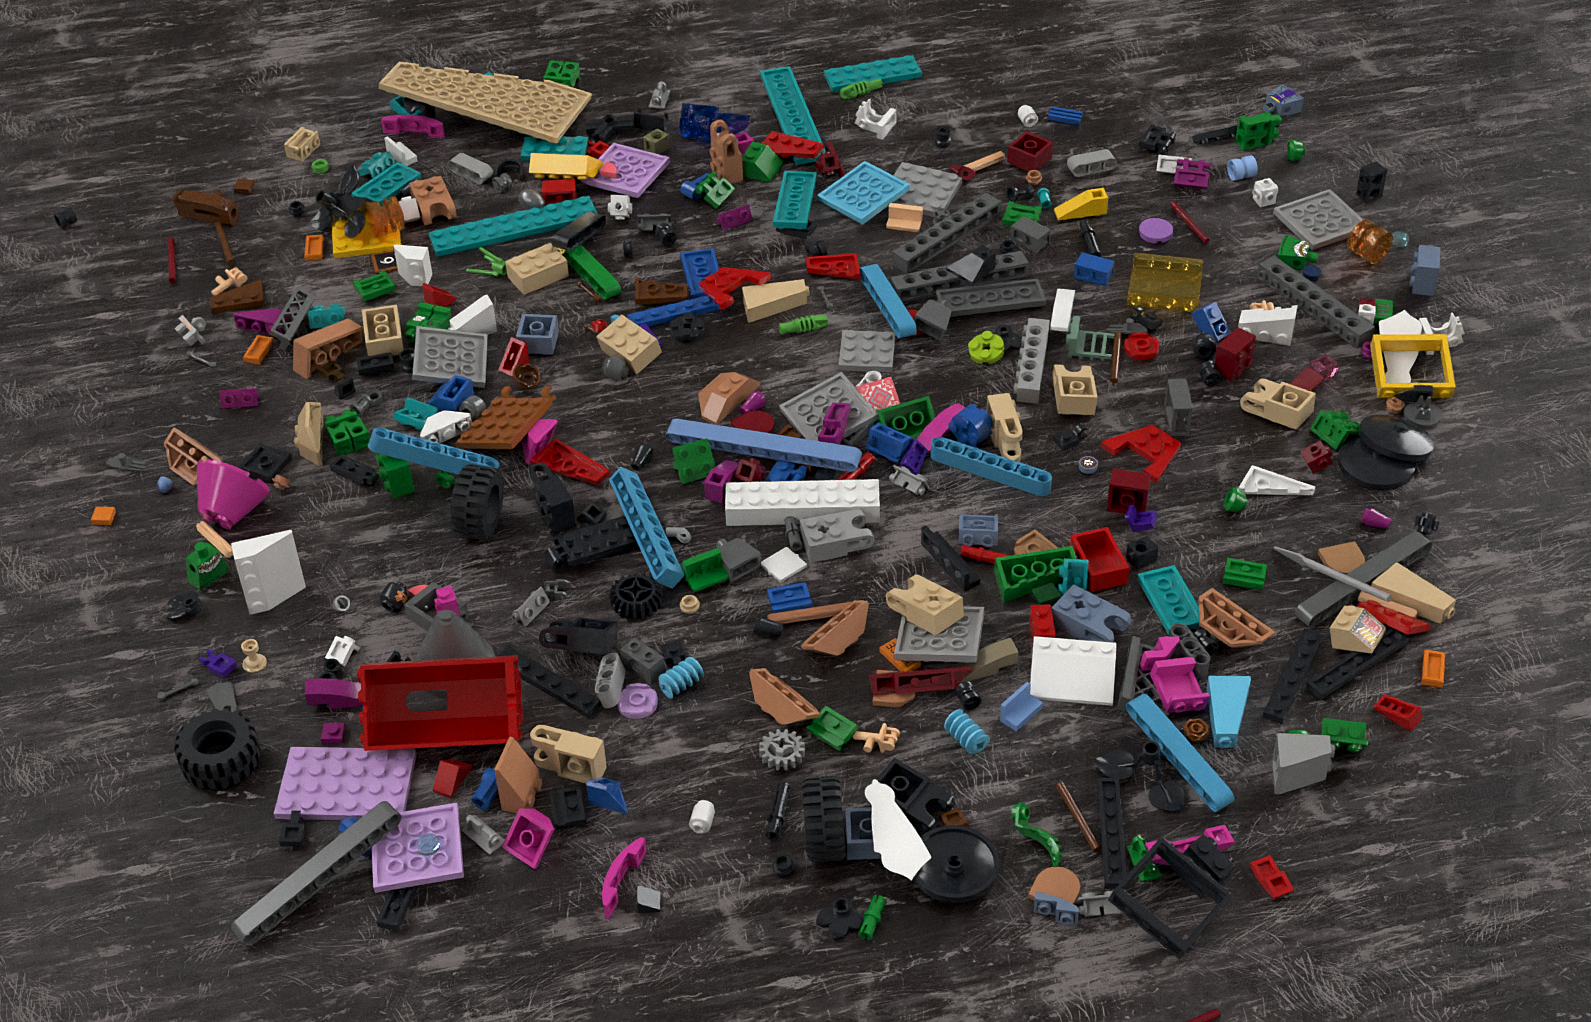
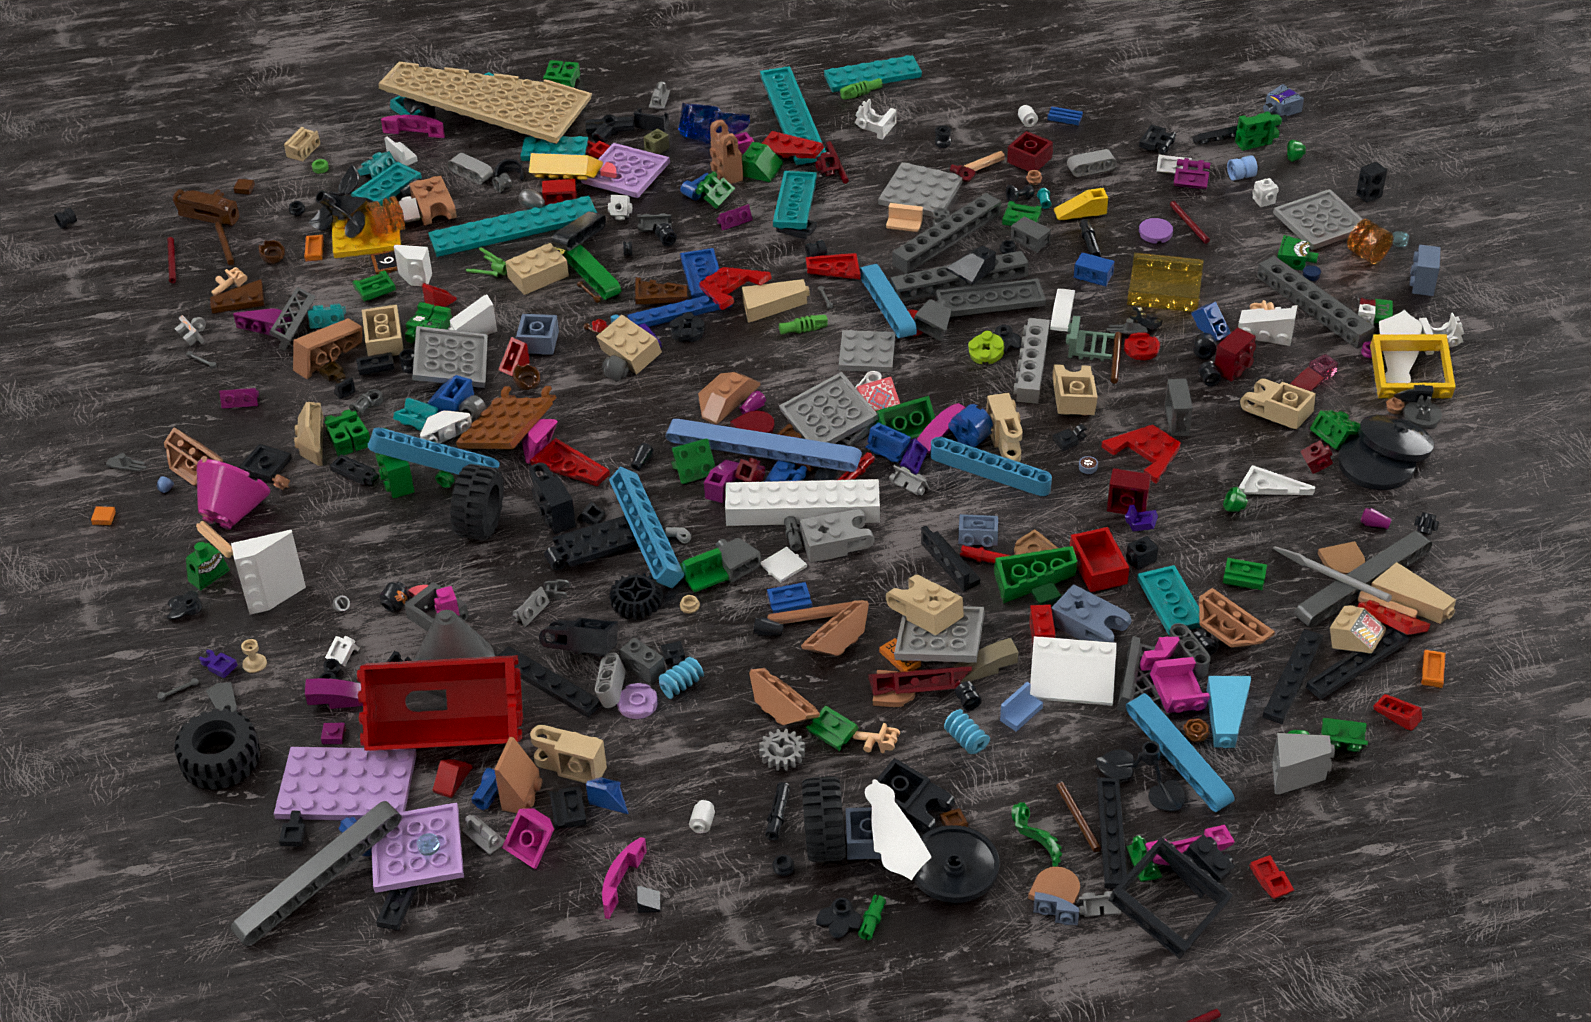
(258, 349): orange tile -> none
(271, 251): none -> reddish brown hair
(834, 423): magenta slope -> none
(863, 192): medium azure plate -> none
(1073, 572): teal bracket -> none

